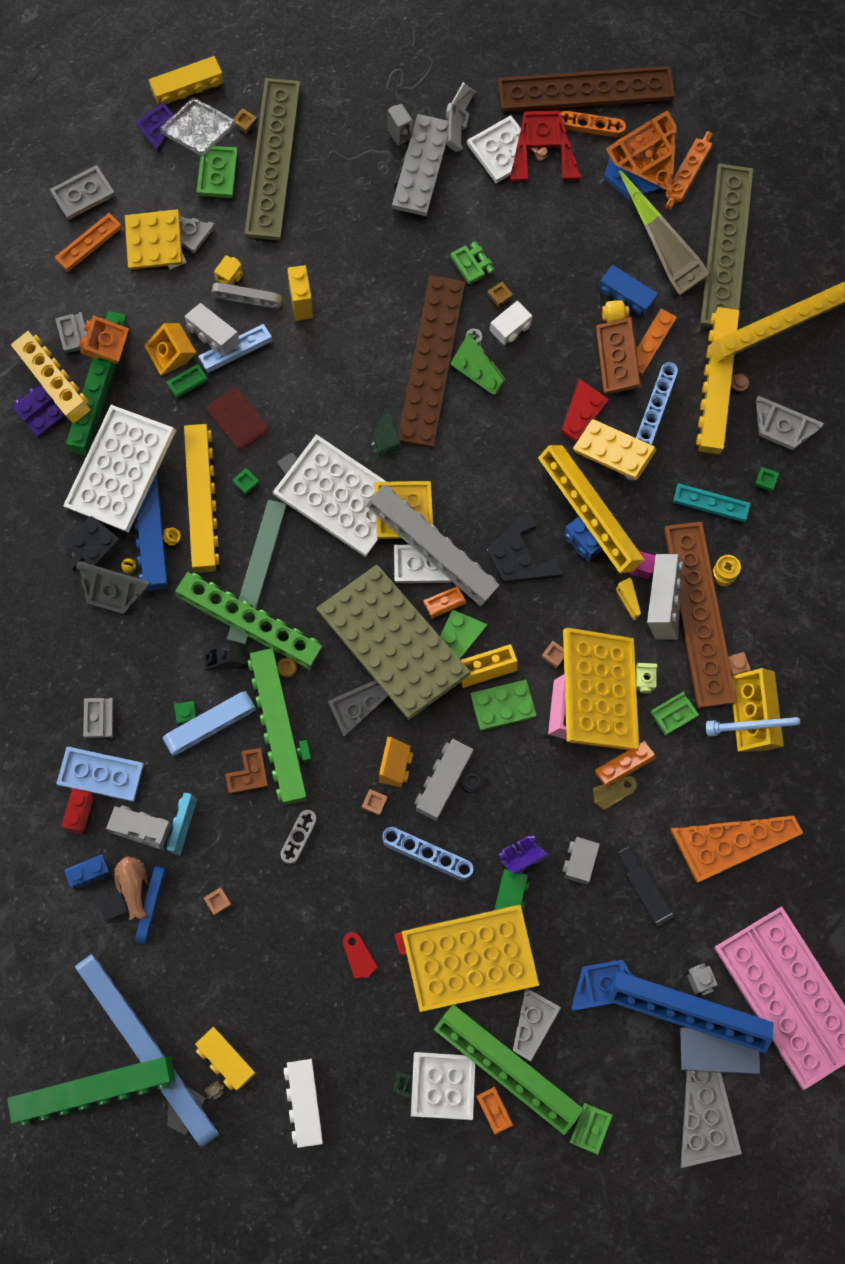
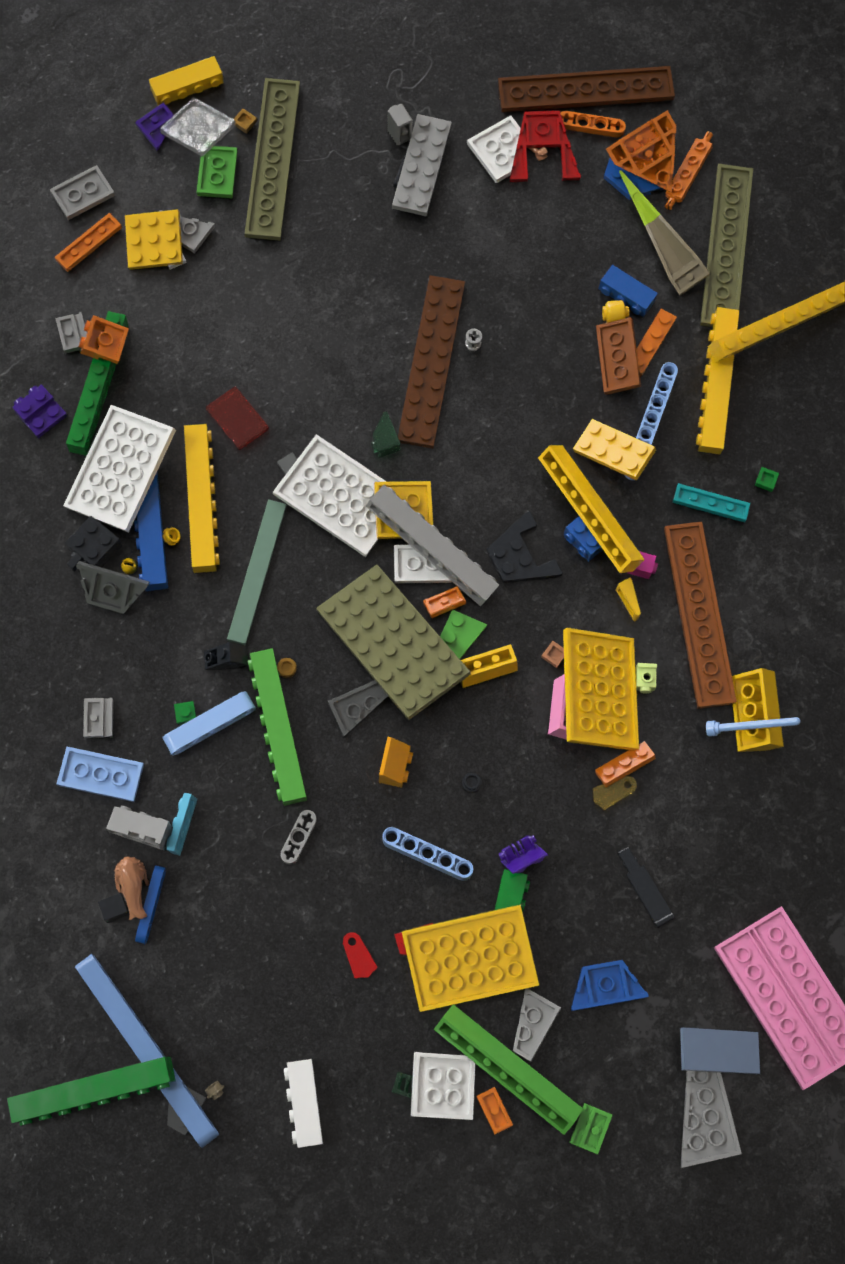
(50, 376): yellow brick -> none
(77, 811): red brick -> none
(87, 872): blue brick -> none
(169, 348): light orange slope -> none
(187, 381): green plate -> none
(193, 581): bright green brick -> none
(212, 330): brick -> none
(217, 901): nougat plate -> none
(224, 1059): yellow brick -> none
(228, 271): yellow brick -> none
(245, 481): green plate -> none
(246, 295): light grey beam -> none
(248, 342): light blue plate -> none
(252, 777): dark orange plate -> none
(300, 293): yellow brick -> none
(303, 752): green plate -> none
(374, 802): nougat plate -> none
(443, 780): light grey brick -> none
(458, 116): light grey plate -> none
(468, 265): bright green plate -> none
(475, 364): bright green wing -> none
(500, 294): pearl gold plate -> none
(503, 705): bright green plate -> none
(511, 323): white brick -> none
(581, 860): light grey brick -> none
(584, 407): red wing -> none
(665, 596): wedge -> none
(674, 713): bright green plate -> none
(691, 1012): blue brick -> none
(702, 979): light grey brick -> none
(724, 845): orange wing -> none
(726, 570): yellow wheel -> none
(738, 664): nougat plate -> none
(739, 382): nougat plate -> none
(783, 424): light grey wing -> none

